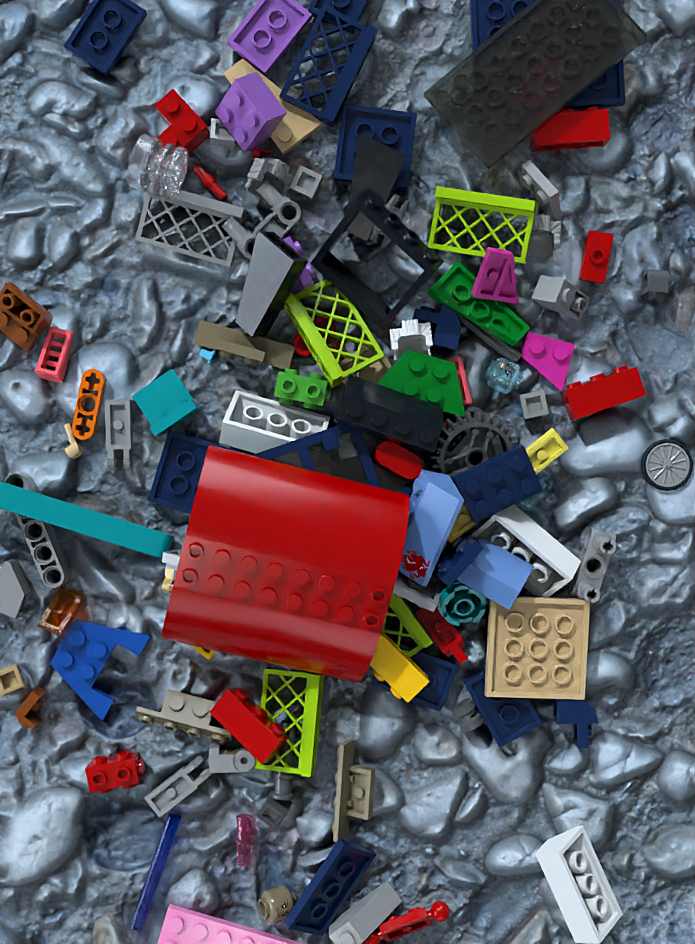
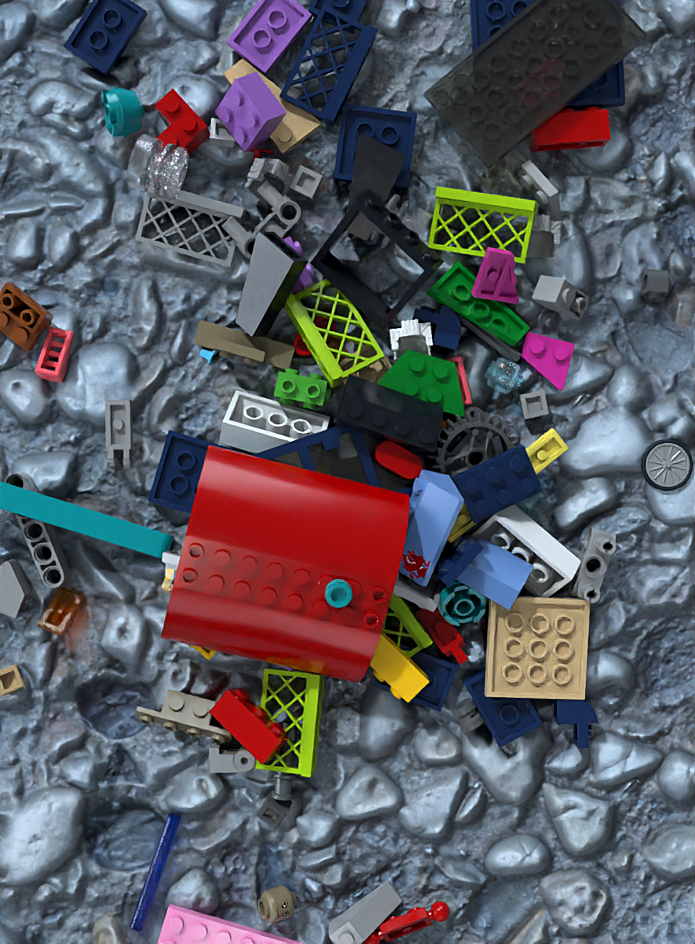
(27, 710): dark orange bracket -> none
(75, 448): tan hand -> none
(86, 654): blue wing -> none
(100, 388): orange beam -> none
(108, 773): red brick -> none
(122, 111): none -> teal cone
(166, 403): teal bracket -> none
(176, 788): light grey hinge -> none
(210, 182): red piece -> none
(244, 839): clear pink axle -> none
(330, 888): dark blue plate -> none
(338, 593): none -> teal tile
(353, 791): dark tan bracket -> none
(579, 885): white slope -> none
(595, 257): red plate -> none
(602, 392): red brick -> none

